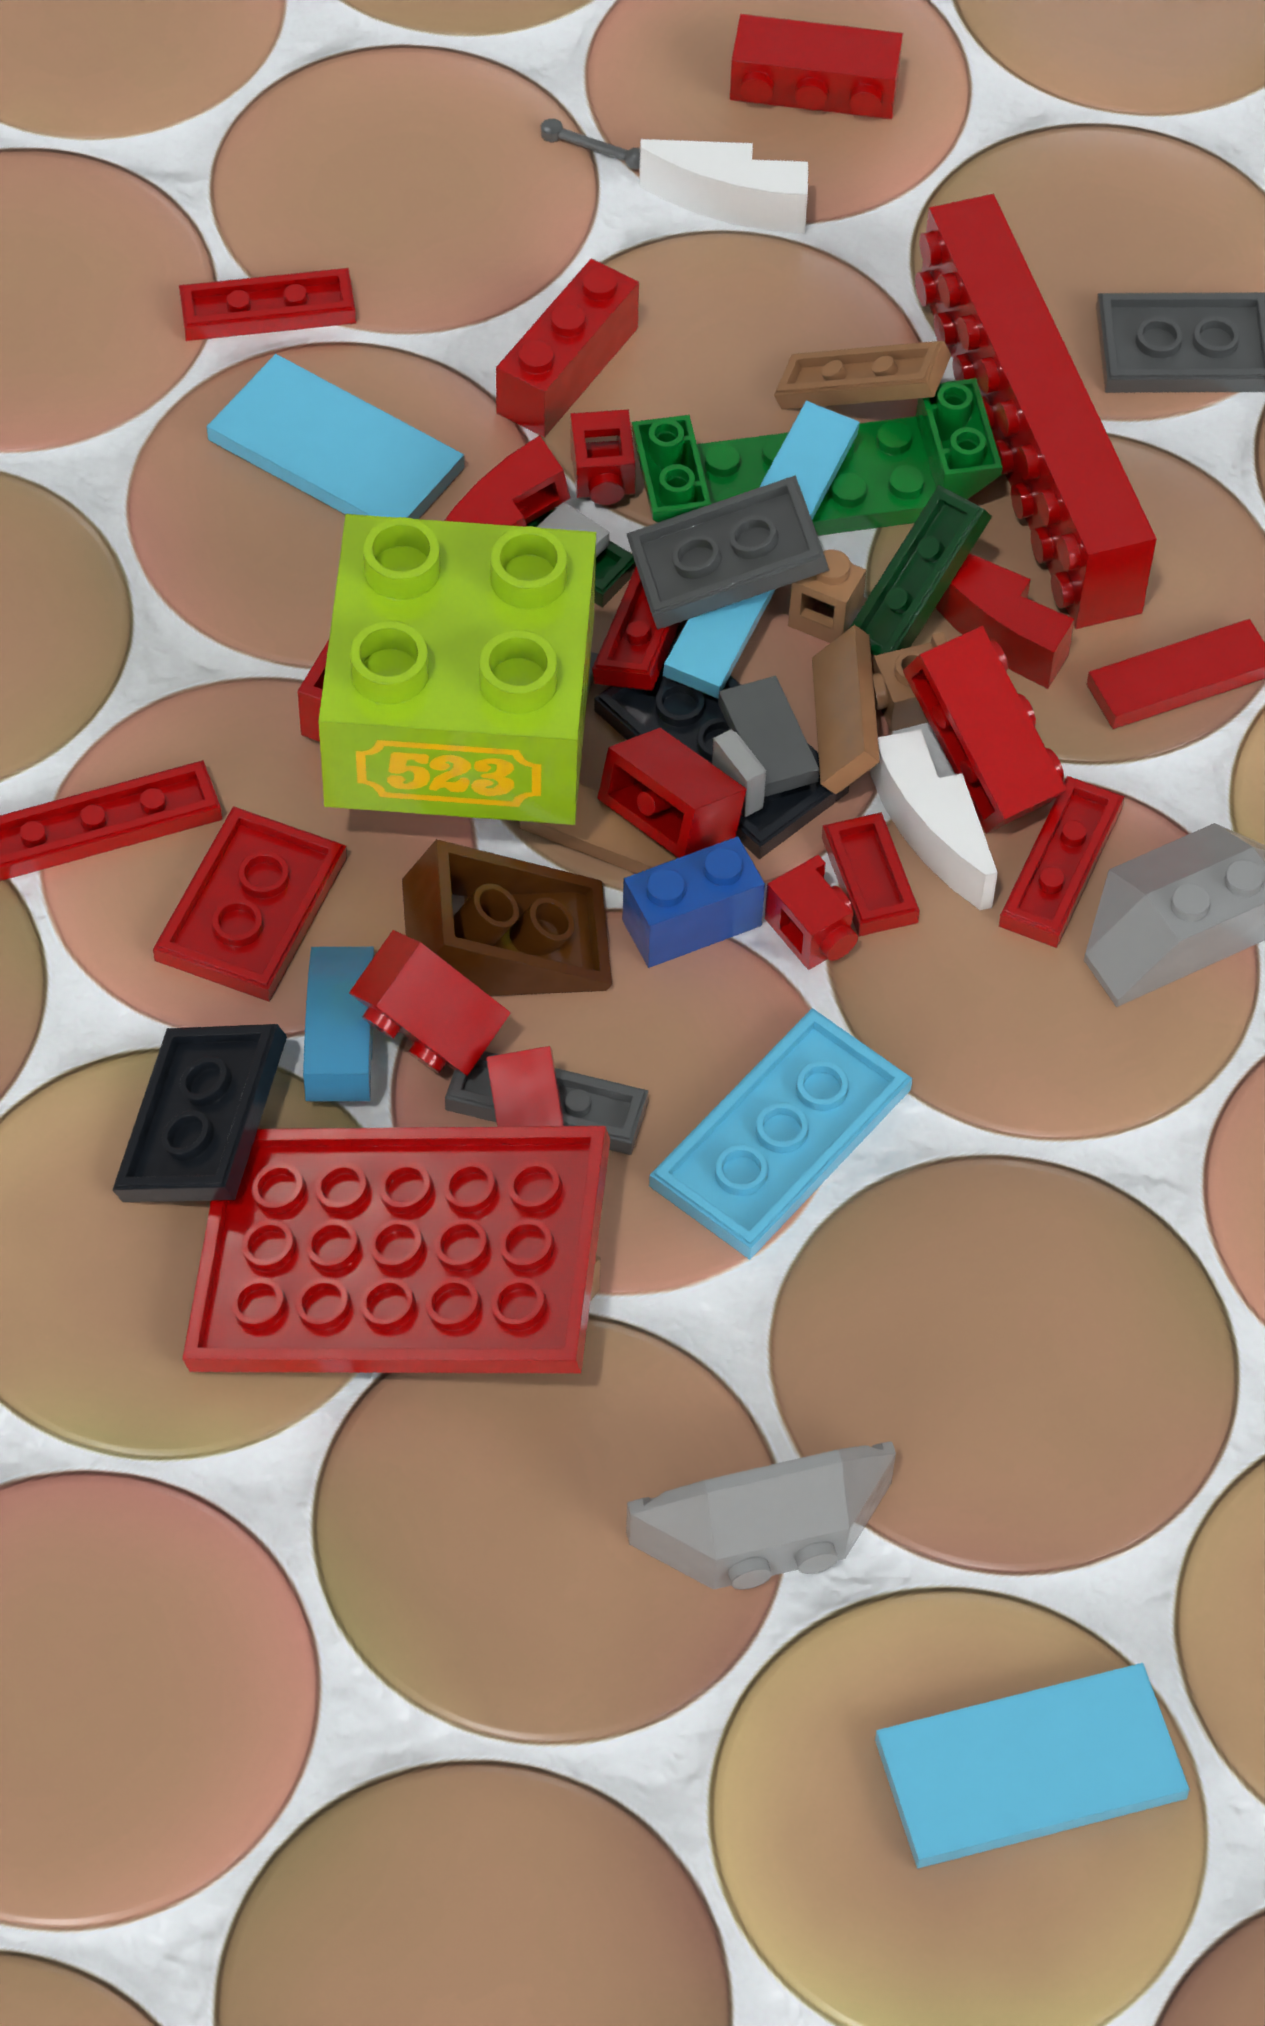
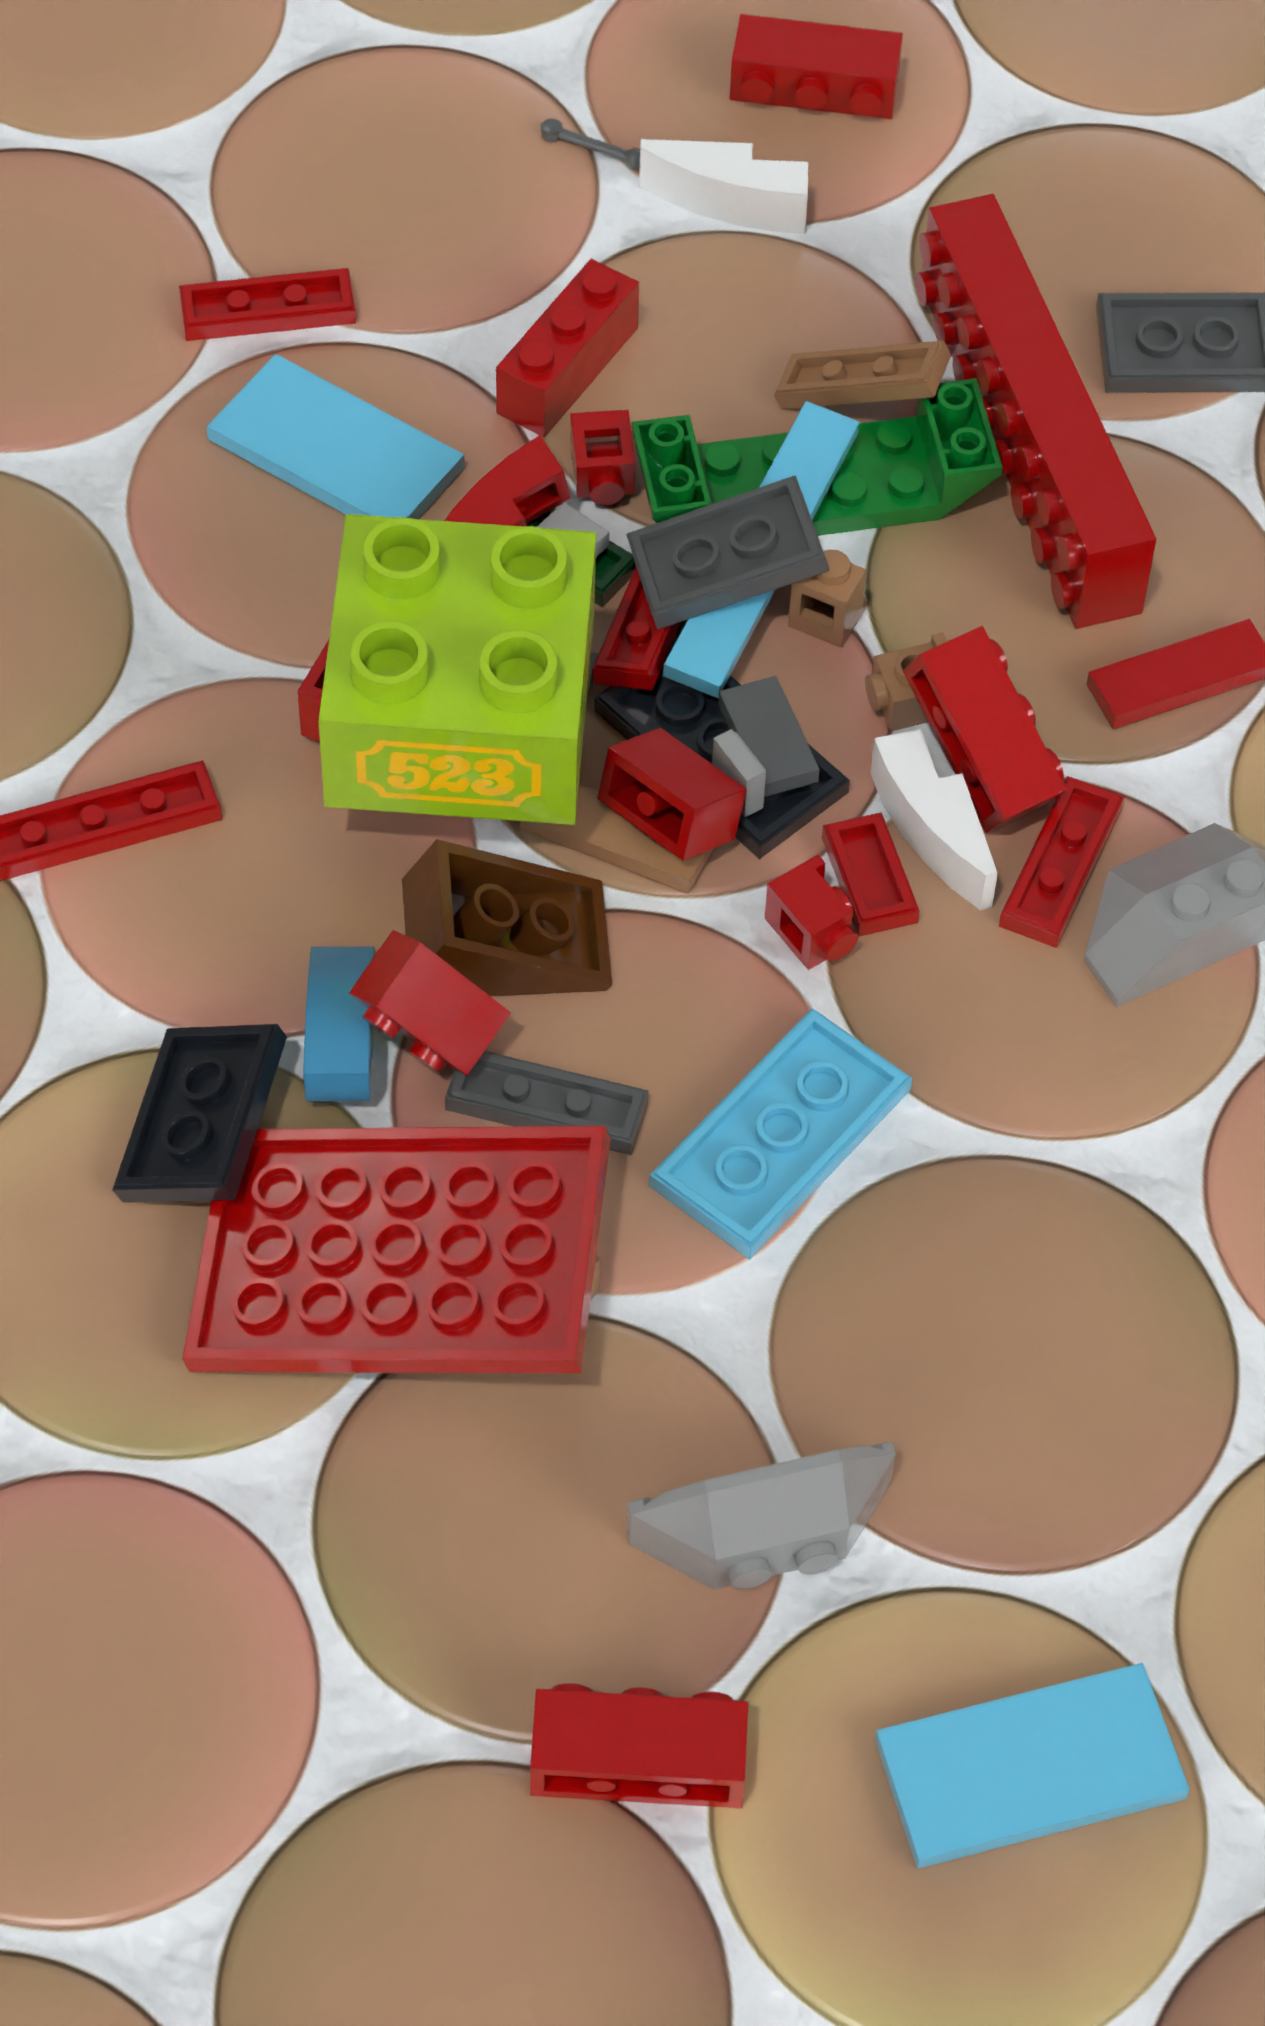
(250, 903): red tile -> none
(525, 1088): red tile -> none
(639, 1746): none -> red brick
(693, 902): blue brick -> none
(845, 710): medium nougat tile -> none
(921, 571): dark green tile -> none
(1029, 633): red slope -> none

